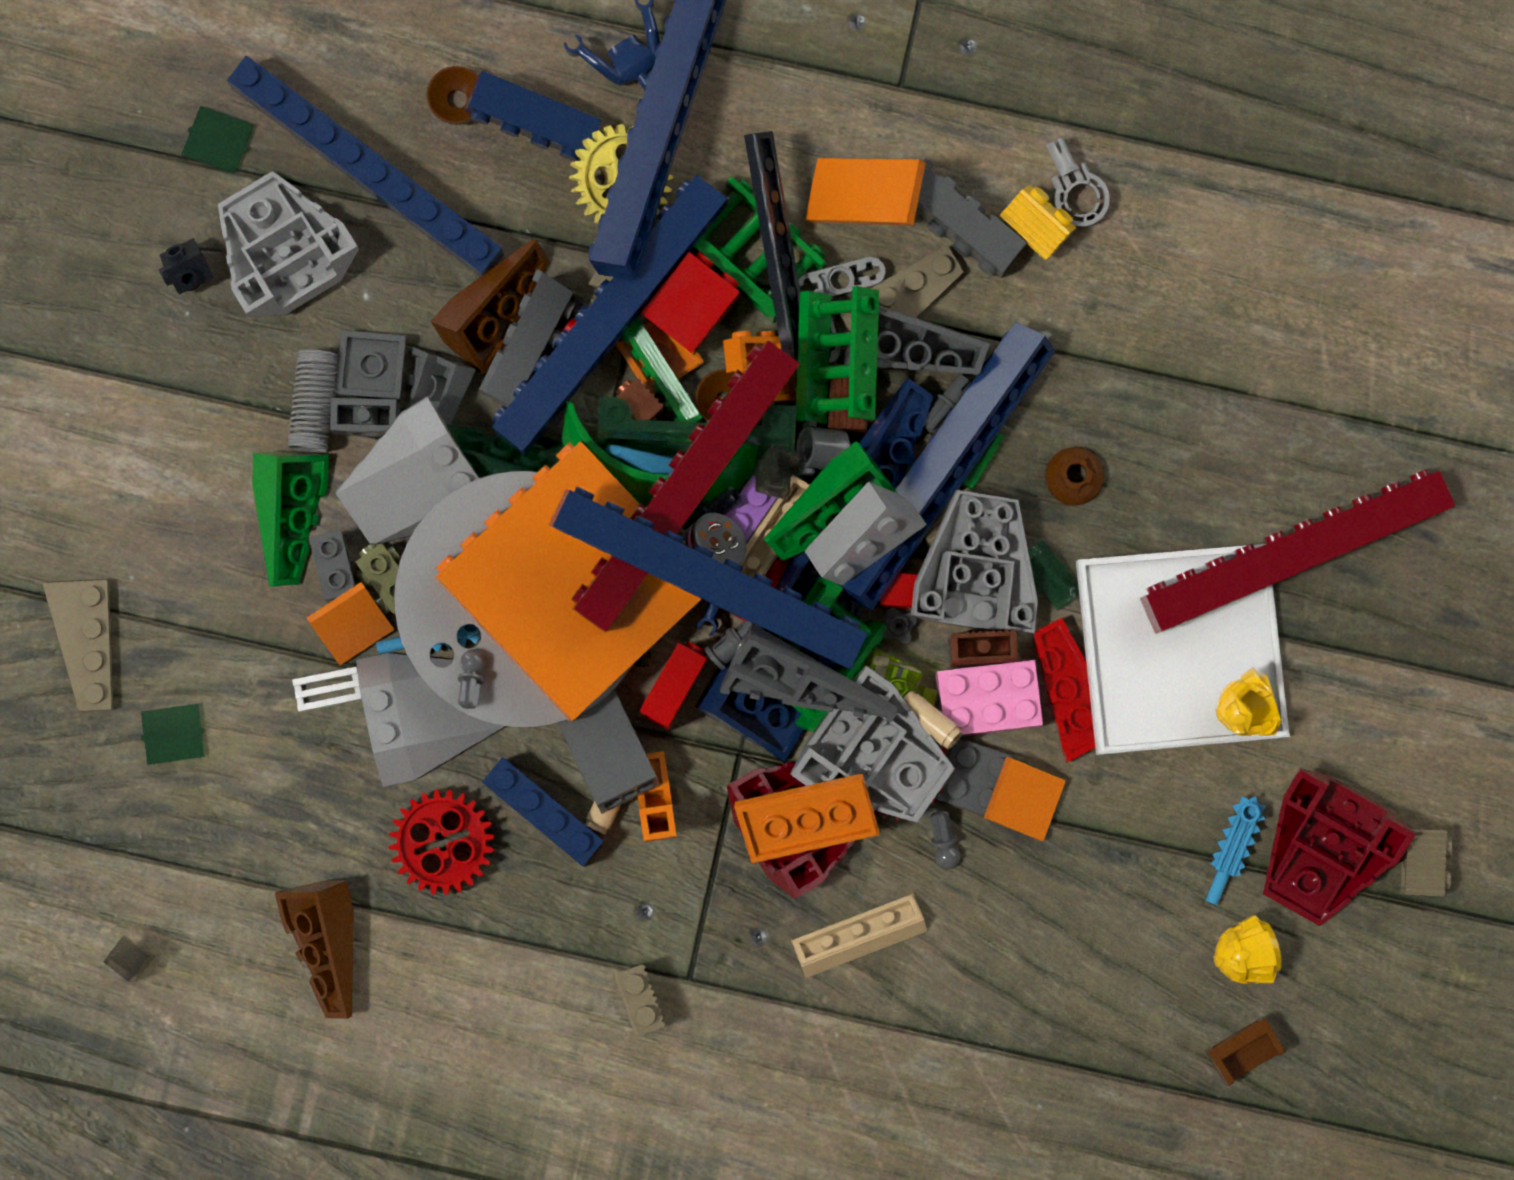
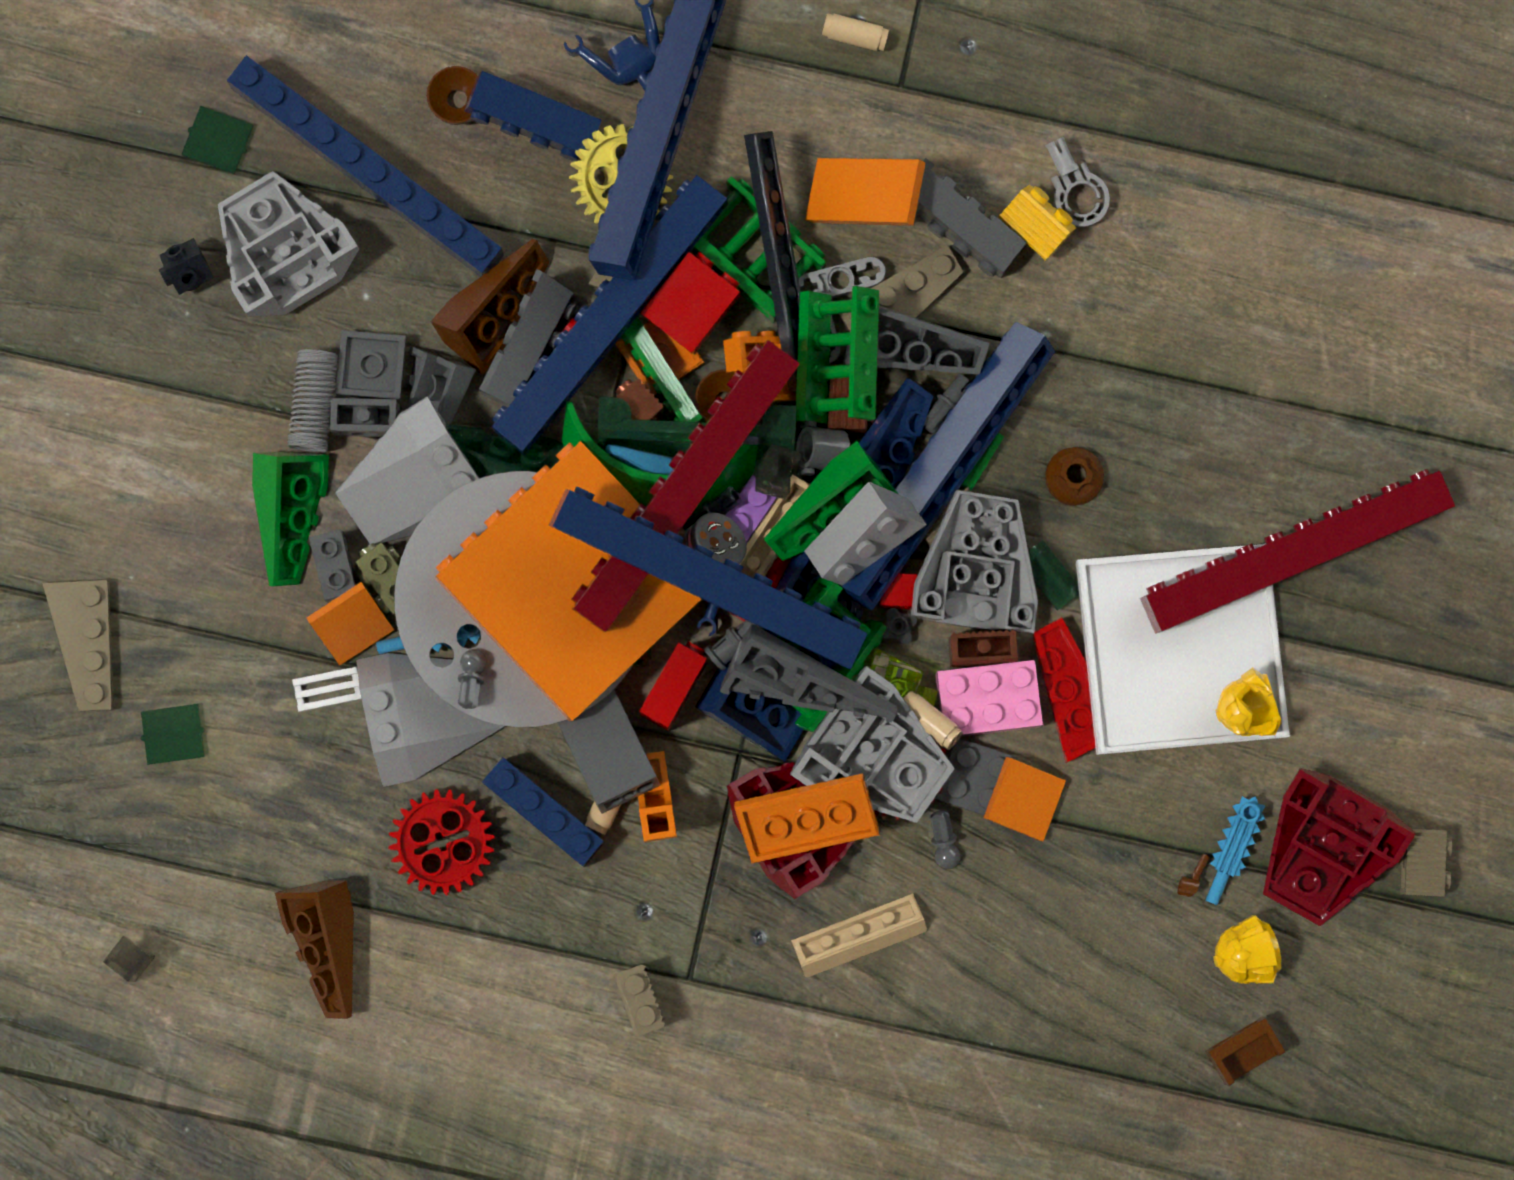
(855, 32): none -> tan piece
(1190, 886): none -> reddish brown hand

